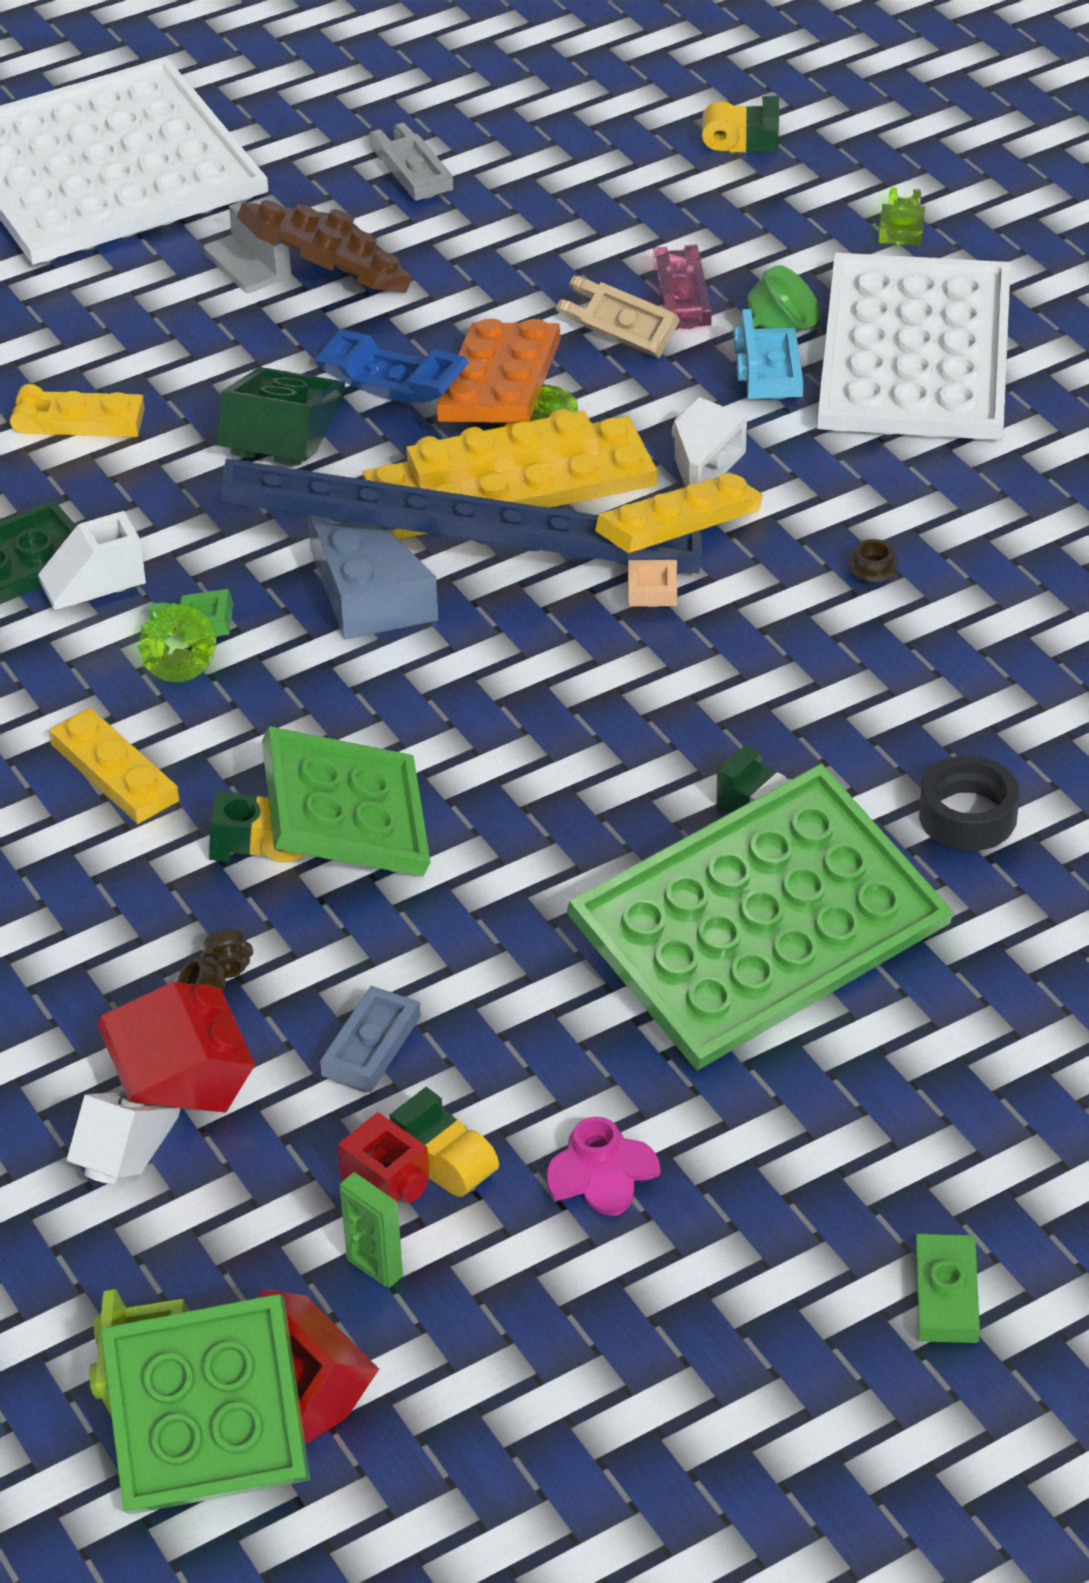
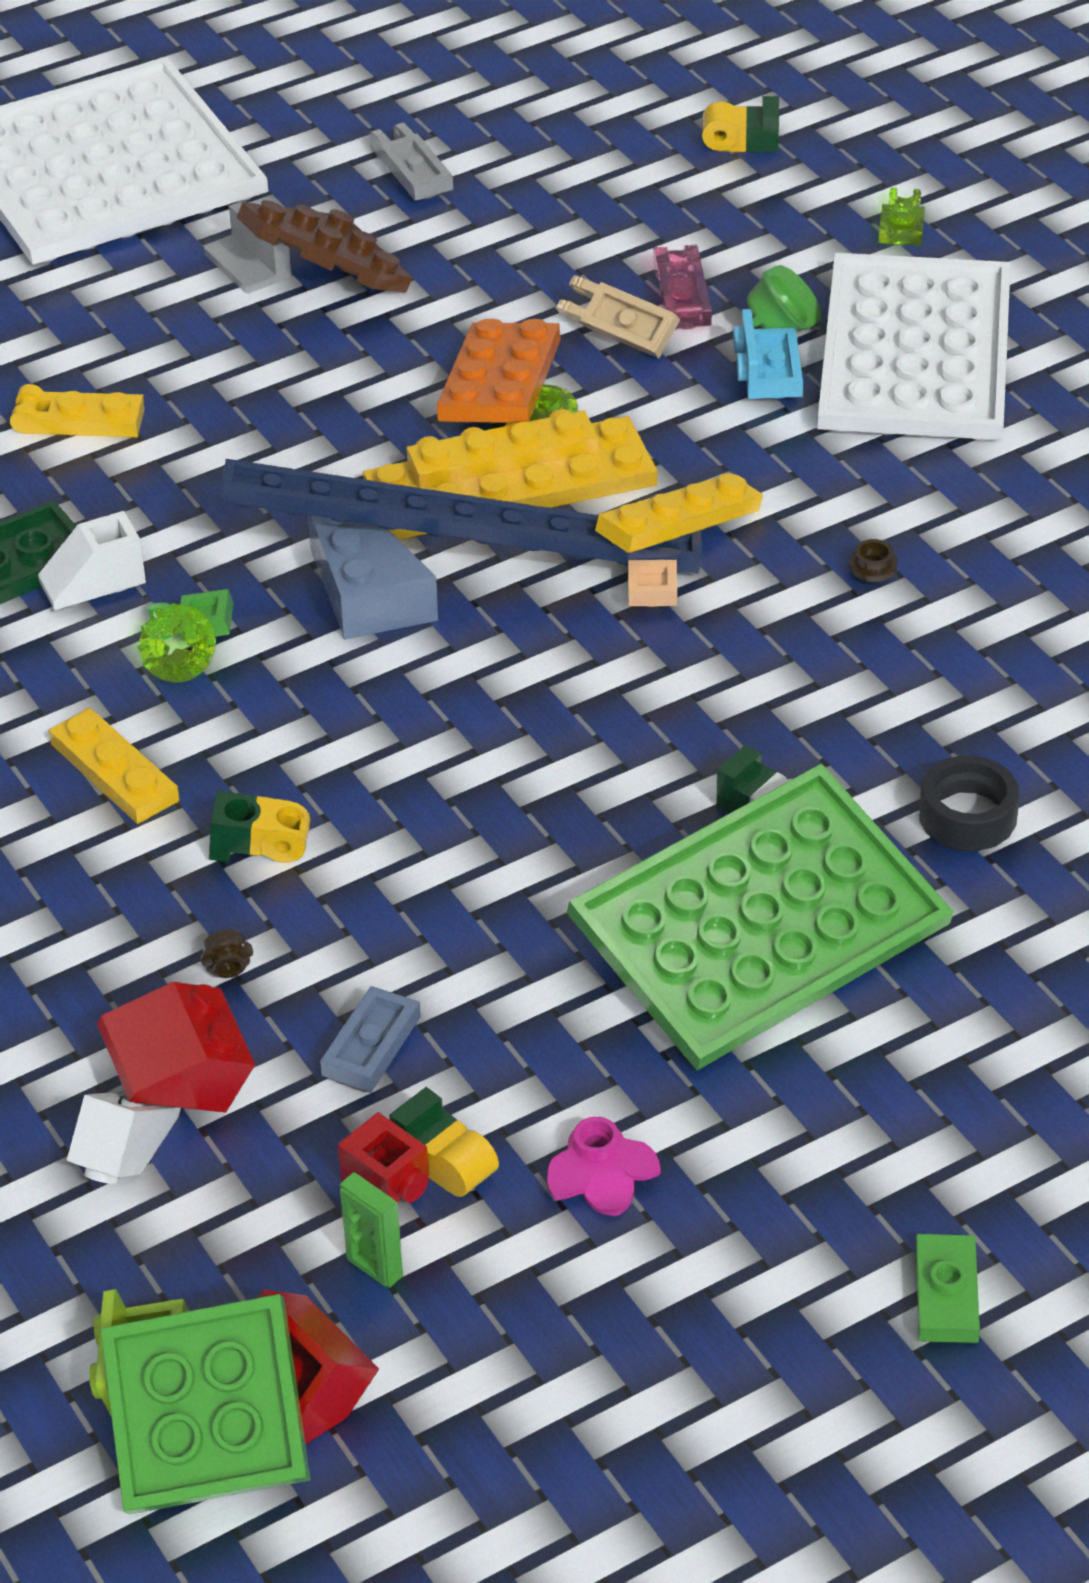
(203, 971): dark brown plate -> none
(277, 414): dark green slope -> none
(345, 802): bright green plate -> none
(386, 373): blue slope -> none
(708, 440): white slope -> none

